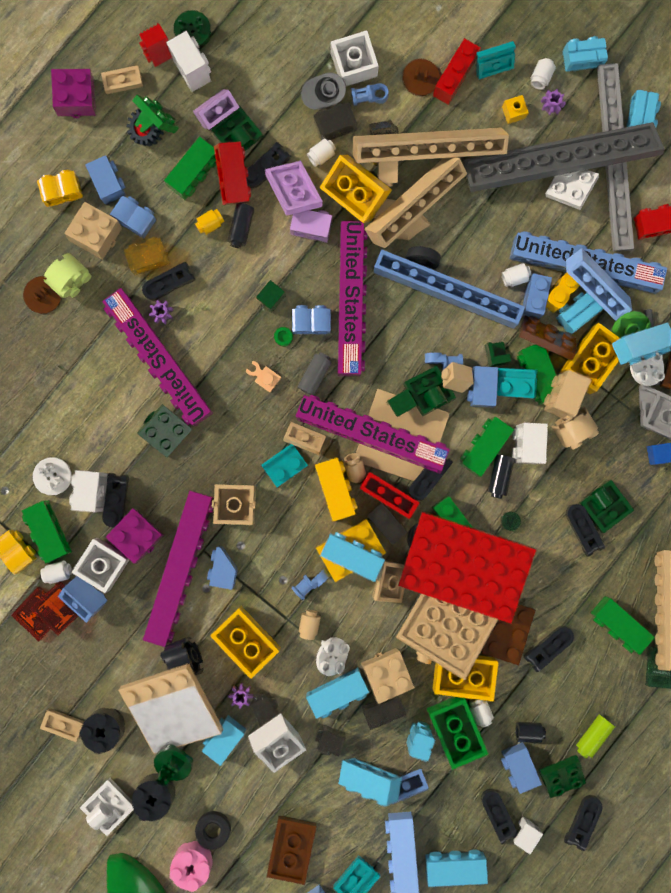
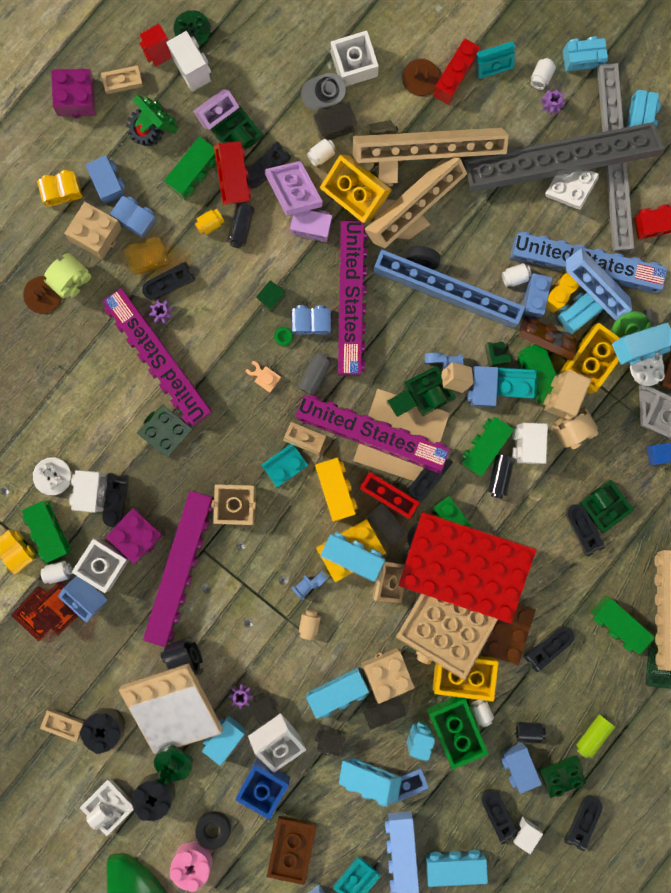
(223, 571): medium blue slope -> none
(245, 642): yellow brick -> none
(262, 789): none -> blue brick
(332, 656): white plate -> none
(354, 468): tan brick -> none
(368, 94): medium blue connector -> none
(510, 521): clear green tile -> none
(513, 114): yellow plate -> none

